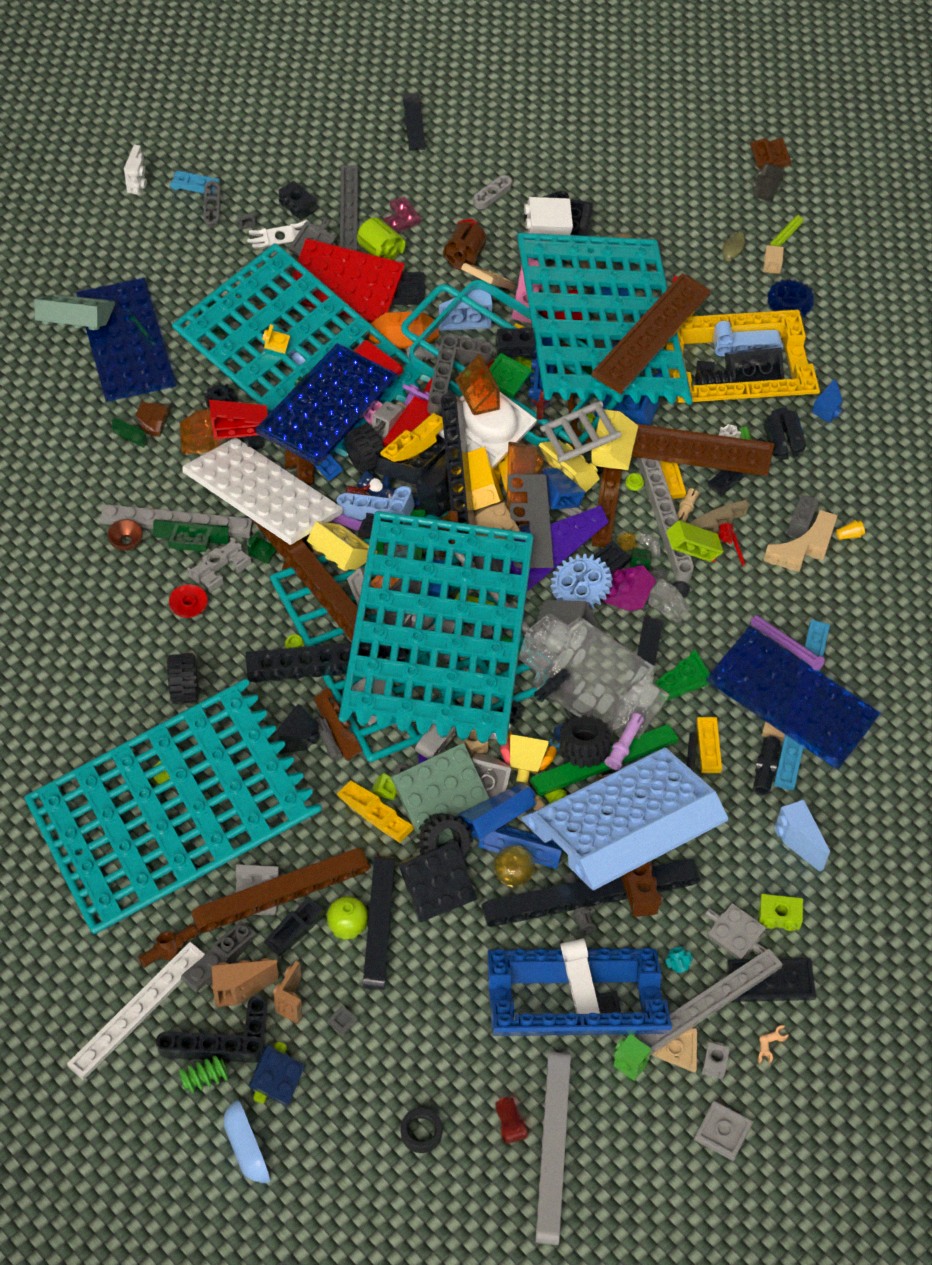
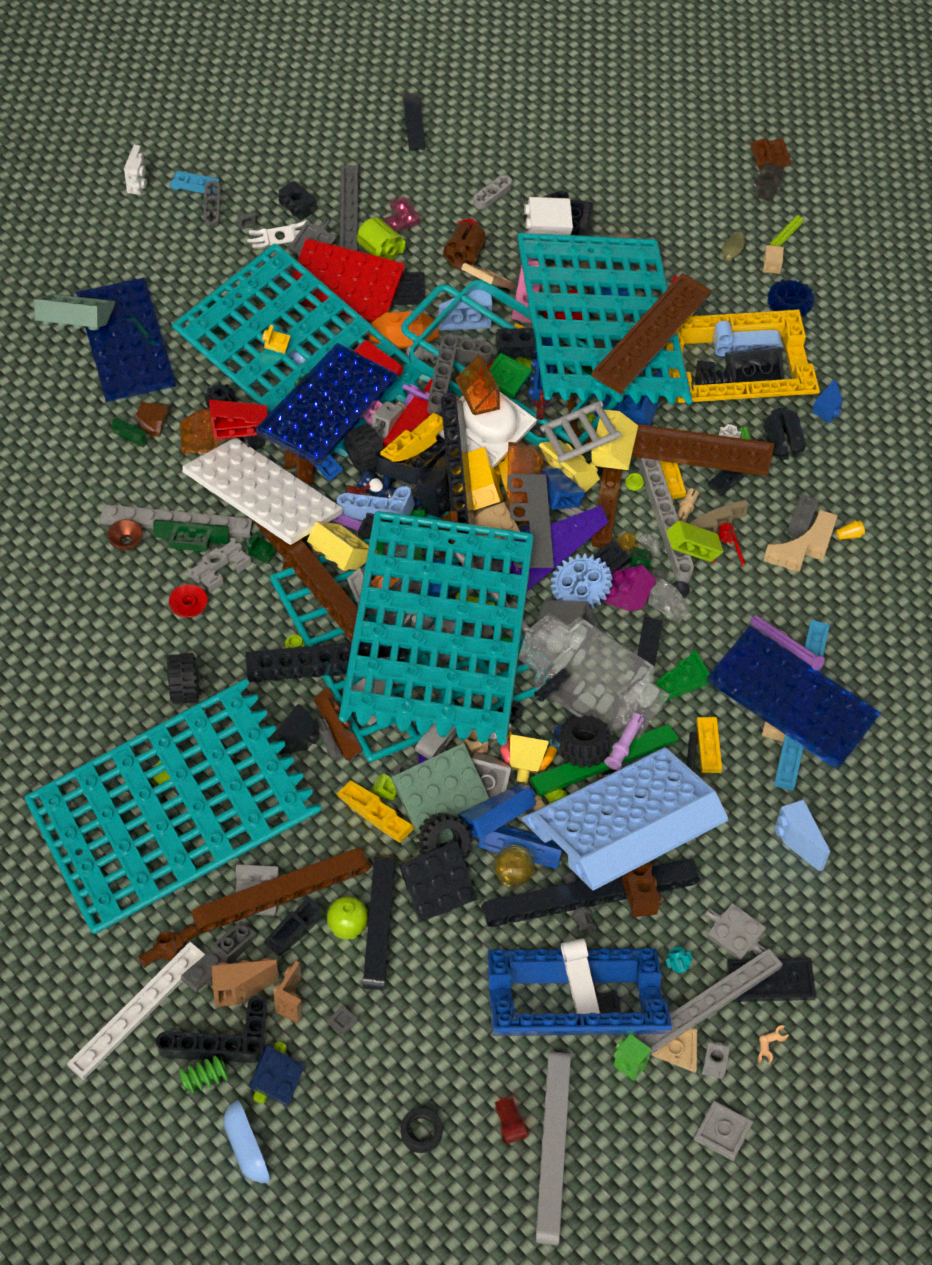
(766, 765): black piece -> none
(789, 906): lime brick -> none

